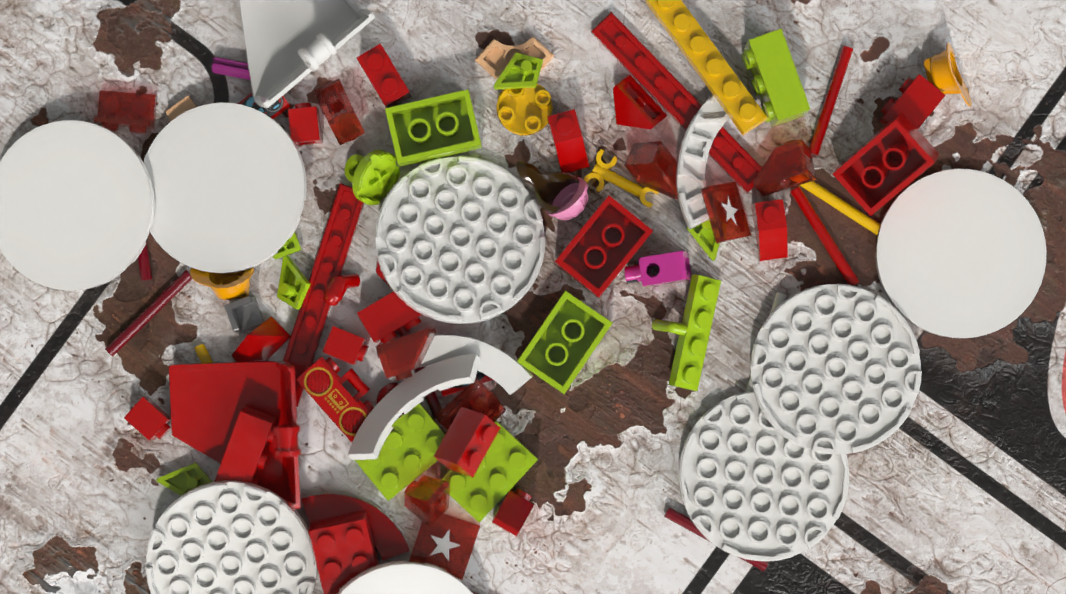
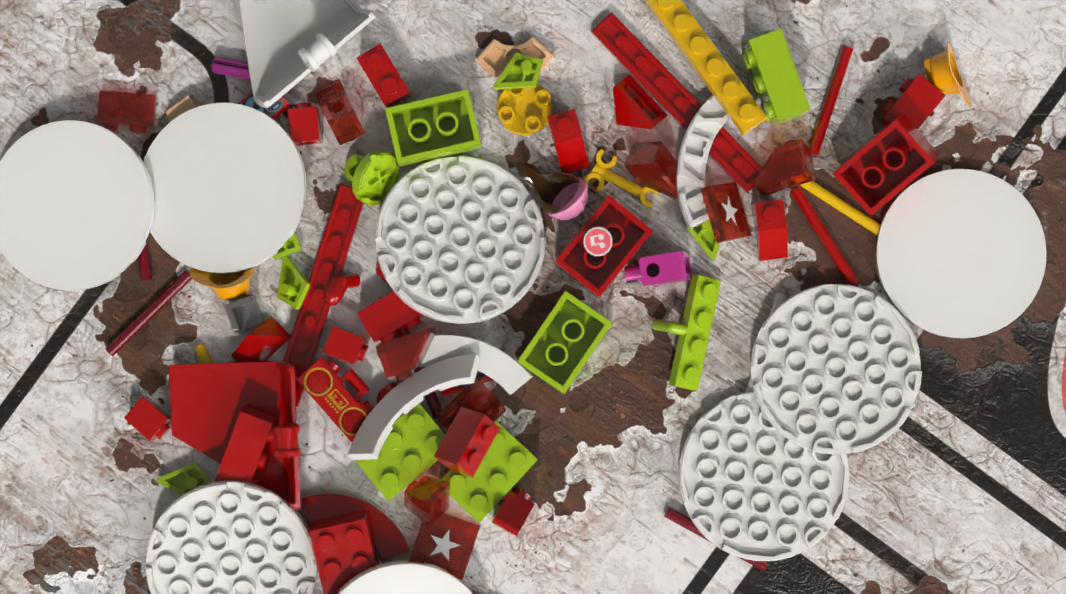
(597, 241): none -> coral tile

